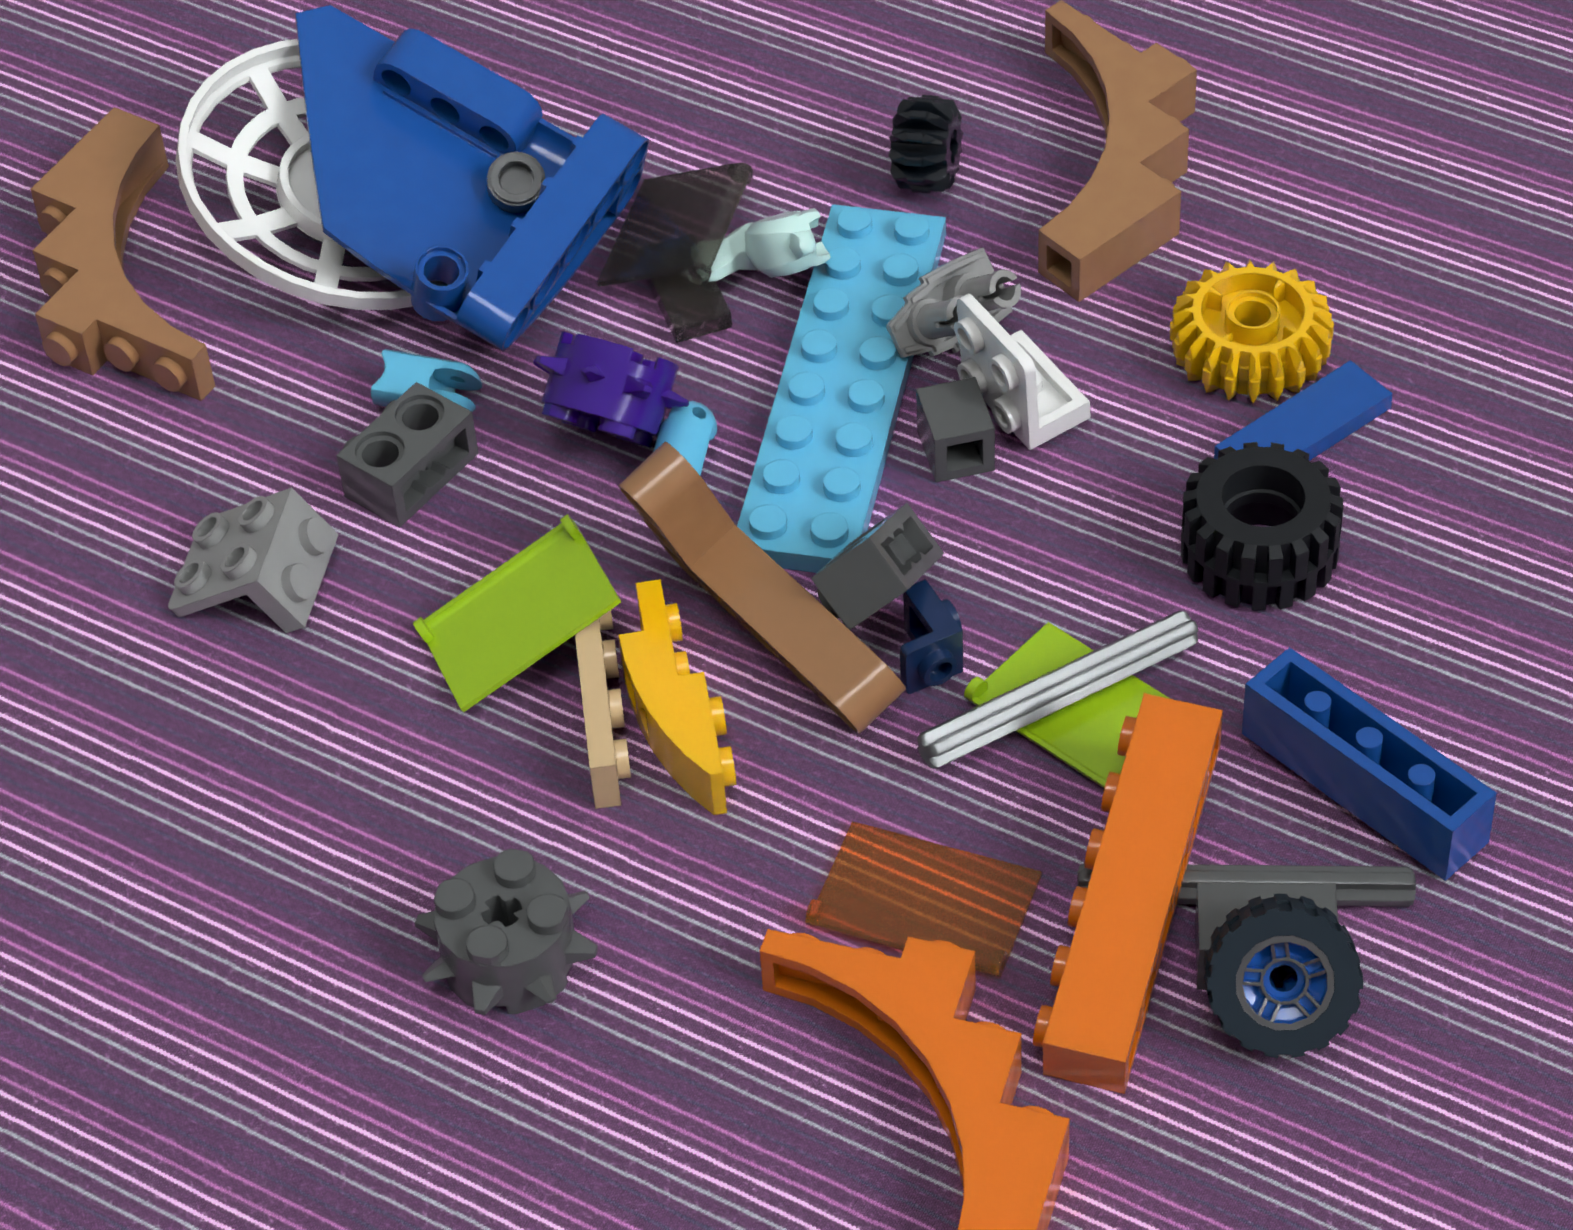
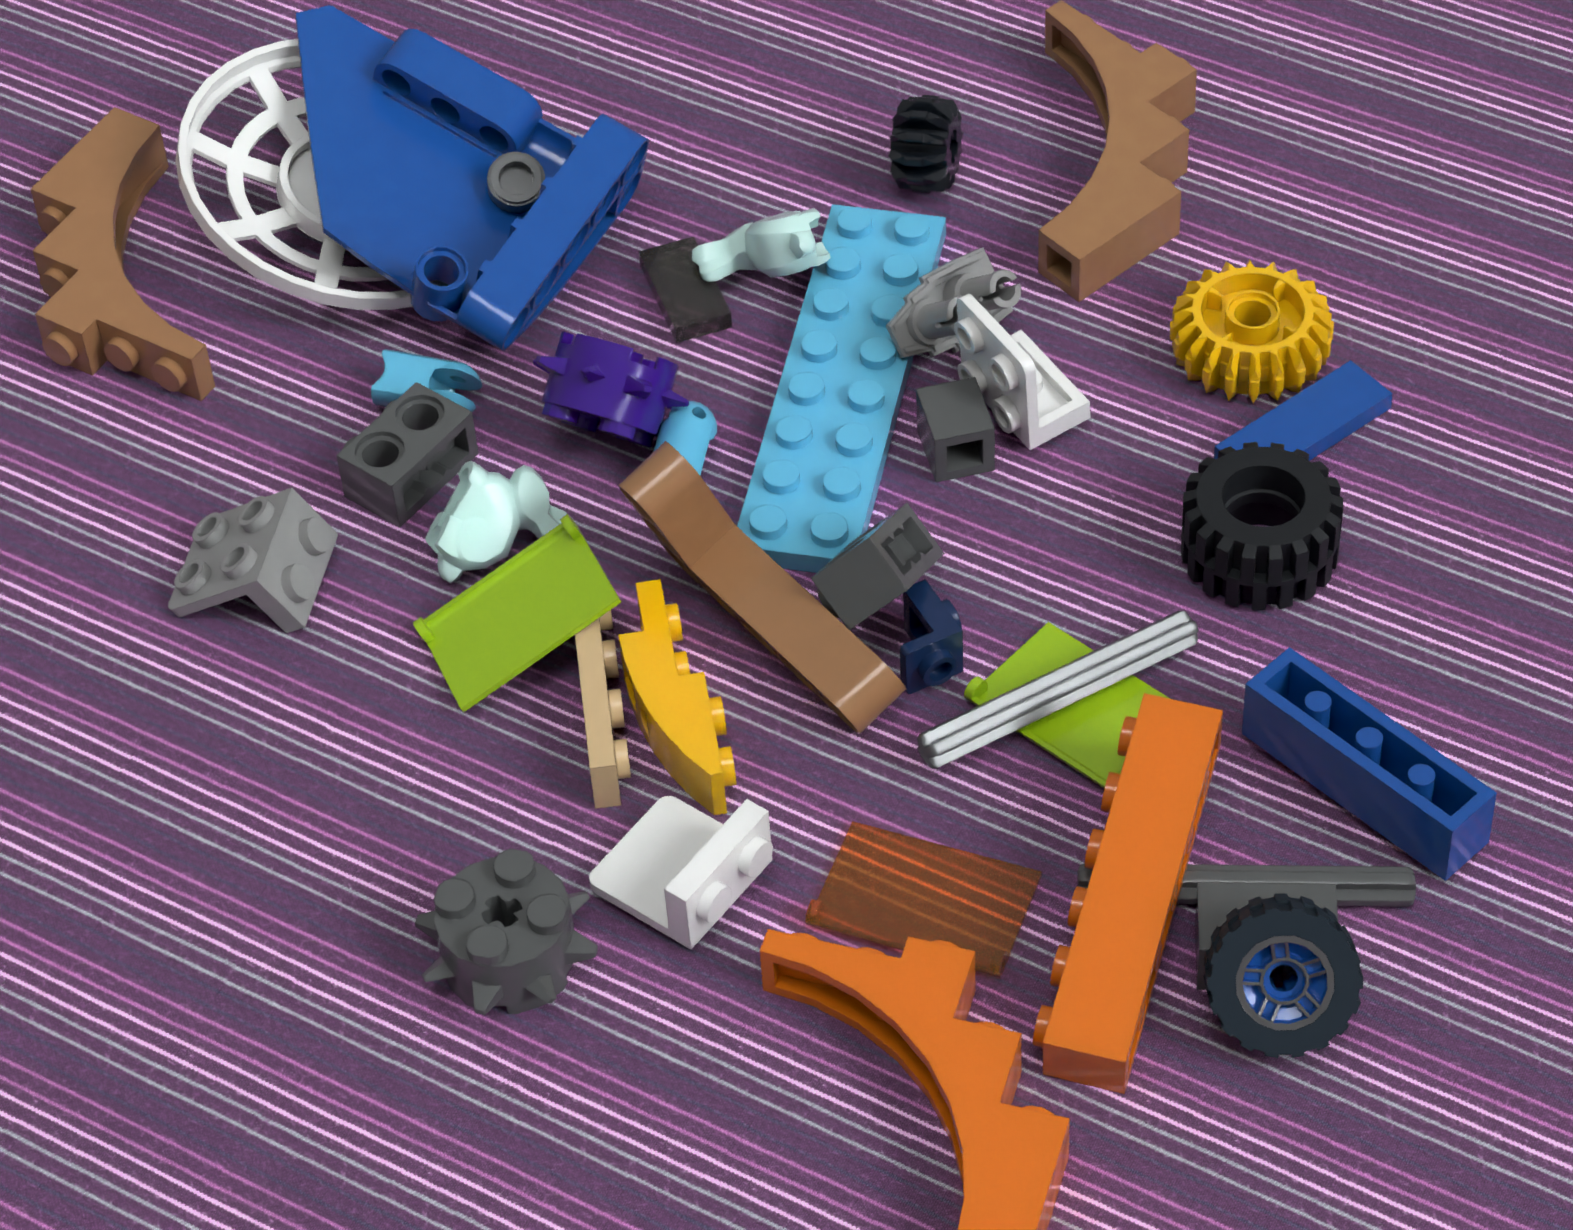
(486, 516): none -> light aqua animal
(677, 225): clear smoke piece -> none
(684, 866): none -> white bracket

